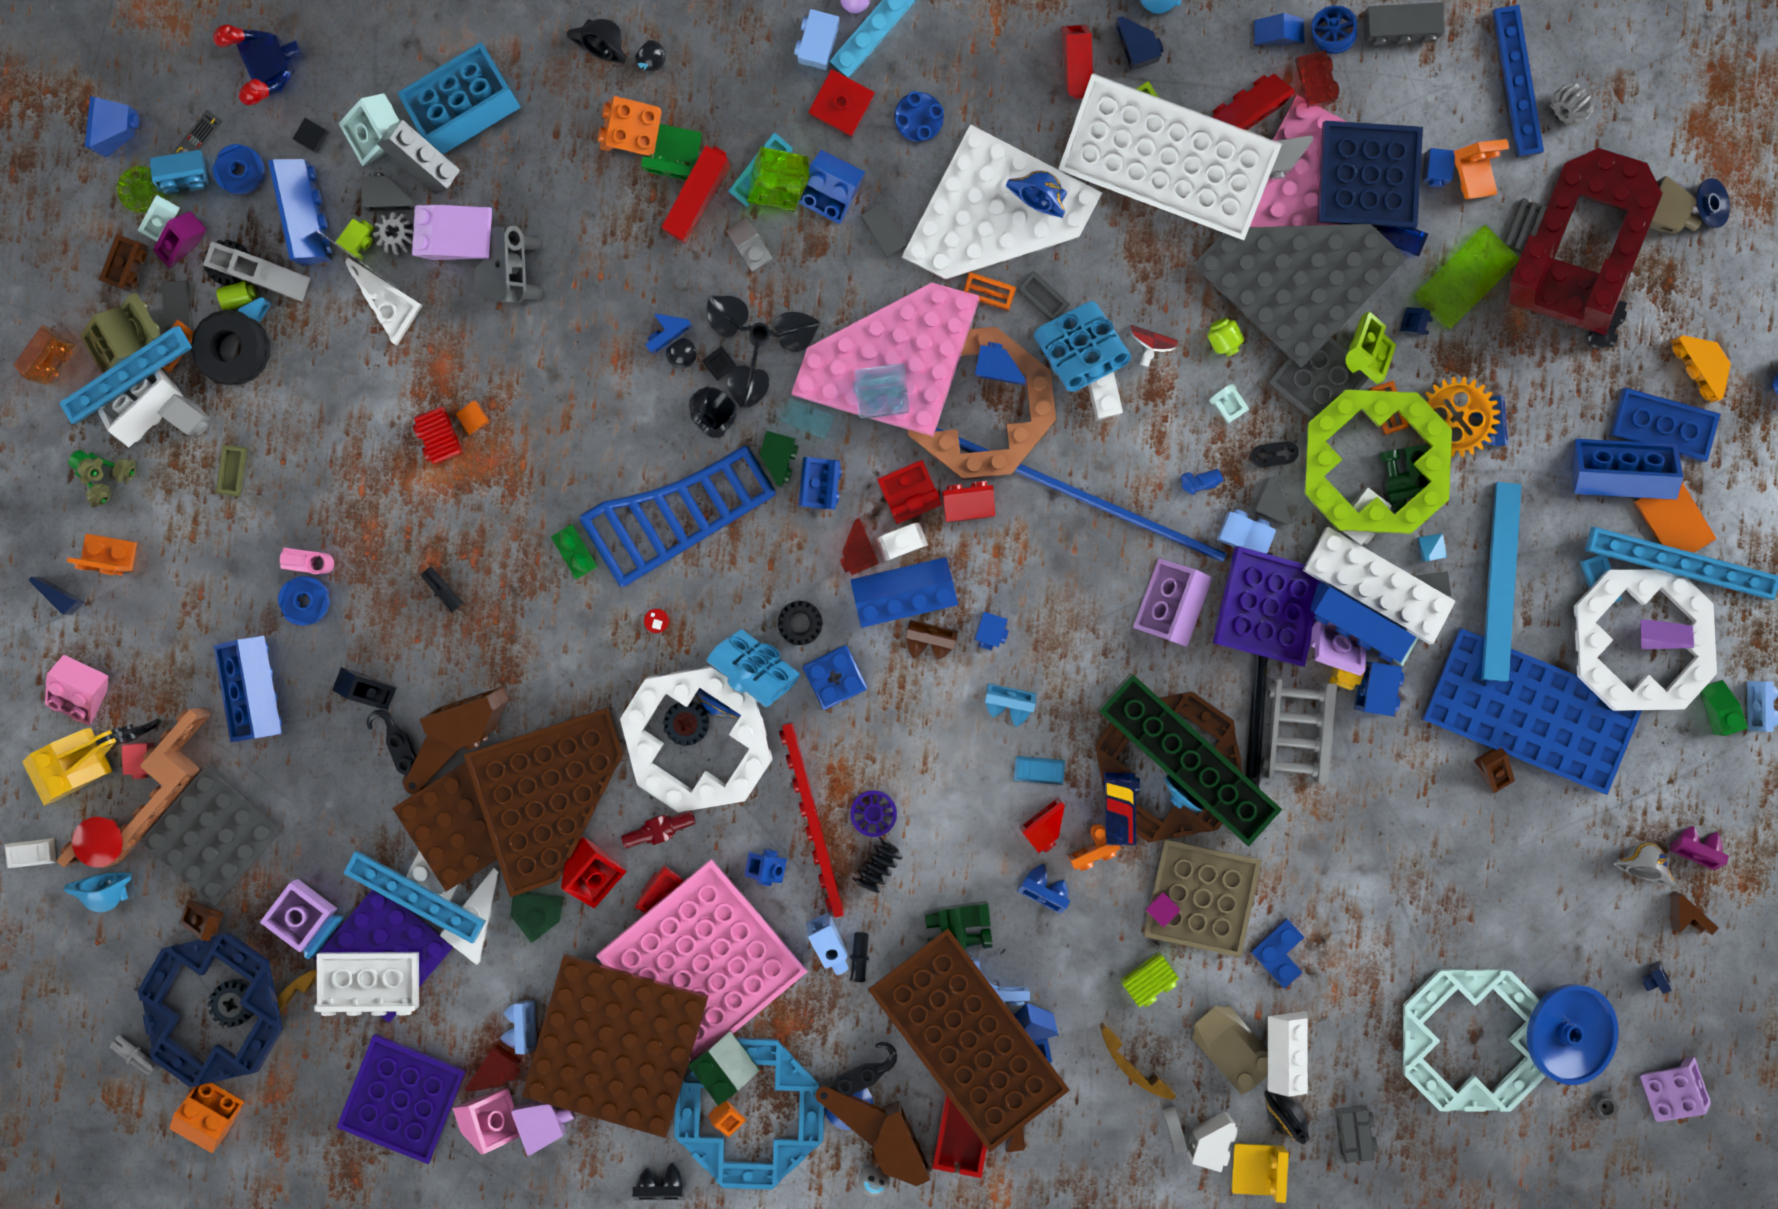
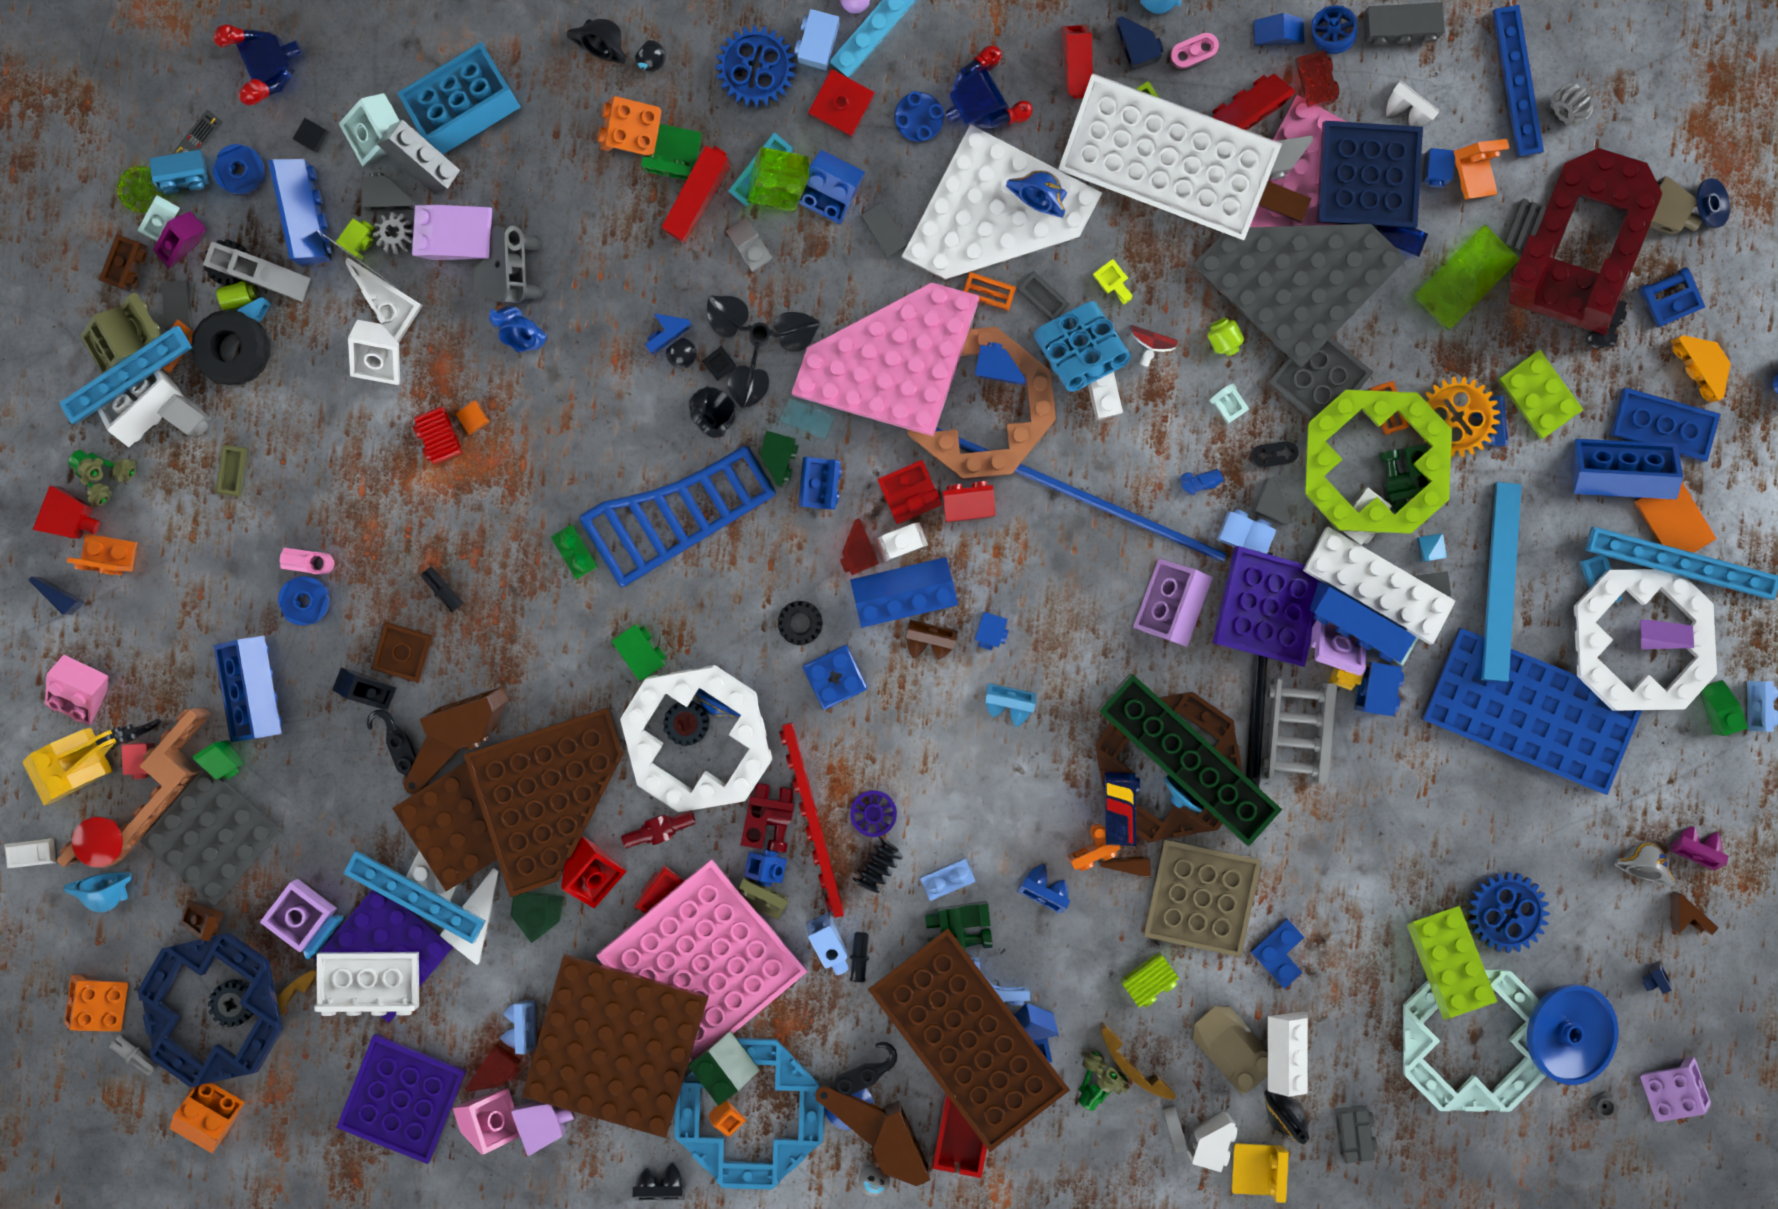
(44, 355): clear orange slope -> none
(65, 515): none -> red torso
(95, 1004): none -> orange bracket
(109, 125): blue slope -> none
(219, 760): none -> green slope
(373, 353): none -> white slope
(402, 652): none -> reddish brown tile
(517, 330): none -> blue hair
(639, 651): none -> green brick
(656, 620): red tile -> none
(734, 62): none -> blue gear
(753, 667): dark azure connector -> none
(763, 898): none -> olive bracket
(768, 811): none -> dark red hips
(881, 391): clear light blue bracket -> none
(947, 879): none -> light blue tile
(979, 98): none -> clear blue torso
(1015, 1142): reddish brown slope -> none
(1039, 770): dark azure tile -> none
(1045, 826): red slope -> none
(1107, 1081): none -> plant
(1112, 279): none -> neon yellow plate
(1133, 865): none -> reddish brown slope
(1162, 909): magenta tile -> none
(1193, 50): none -> bright pink plate
(1284, 201): none -> reddish brown tile
(1370, 349): lime brick -> none
(1403, 97): none -> white tile
(1415, 321): dark blue tile -> none
(1451, 963): none -> lime brick
(1495, 769): reddish brown slope -> none
(1527, 924): none -> blue gear
(1540, 394): none -> lime plate
(1675, 305): none -> blue plate

